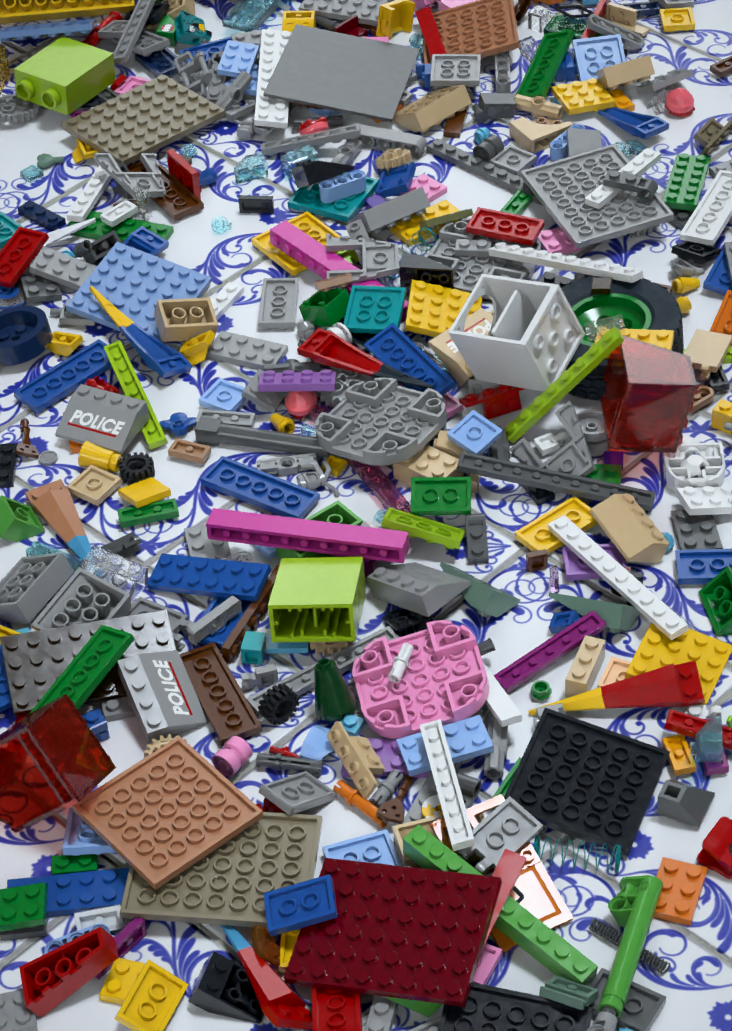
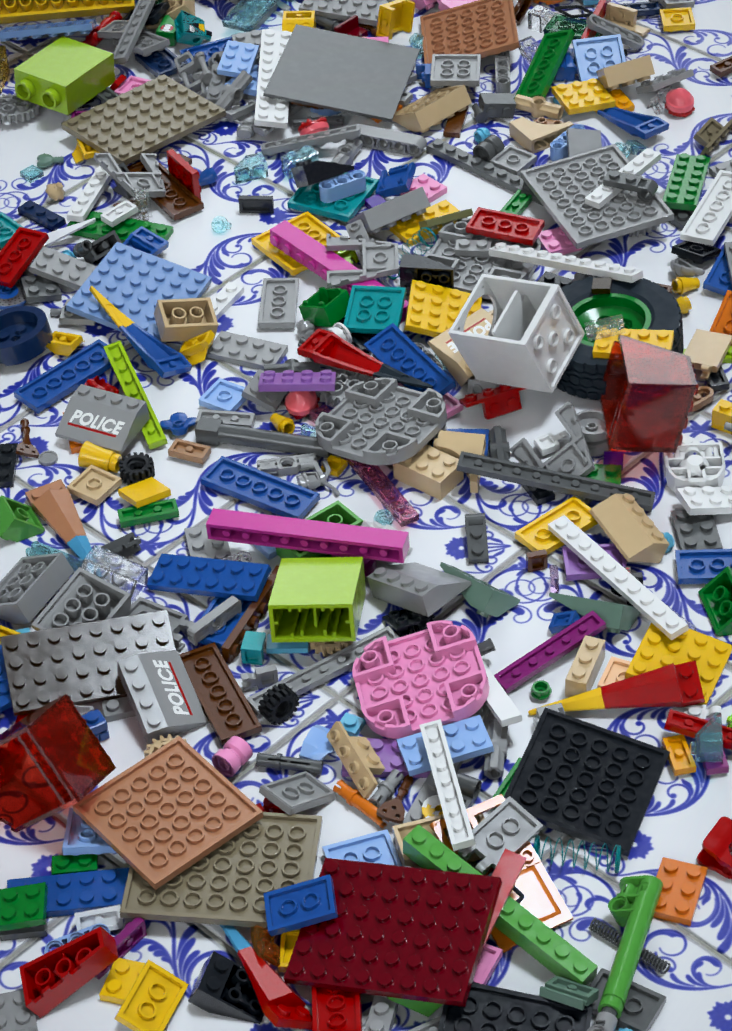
(55, 191): none -> tan piece
(89, 666): green plate -> none
(189, 150): clear light blue plate -> none
(274, 750): red helmet -> none
(332, 692): dark green cone -> none
(340, 280): medium nougat plate -> none
(393, 158): tan gear -> none
(400, 663): white axle -> none
(424, 528): lime plate -> none
(430, 31): red tile -> none
(440, 495): green plate -> none
(474, 433): light blue plate -> none
(564, 384): lime plate -> none
(684, 802): dark grey slope -> none

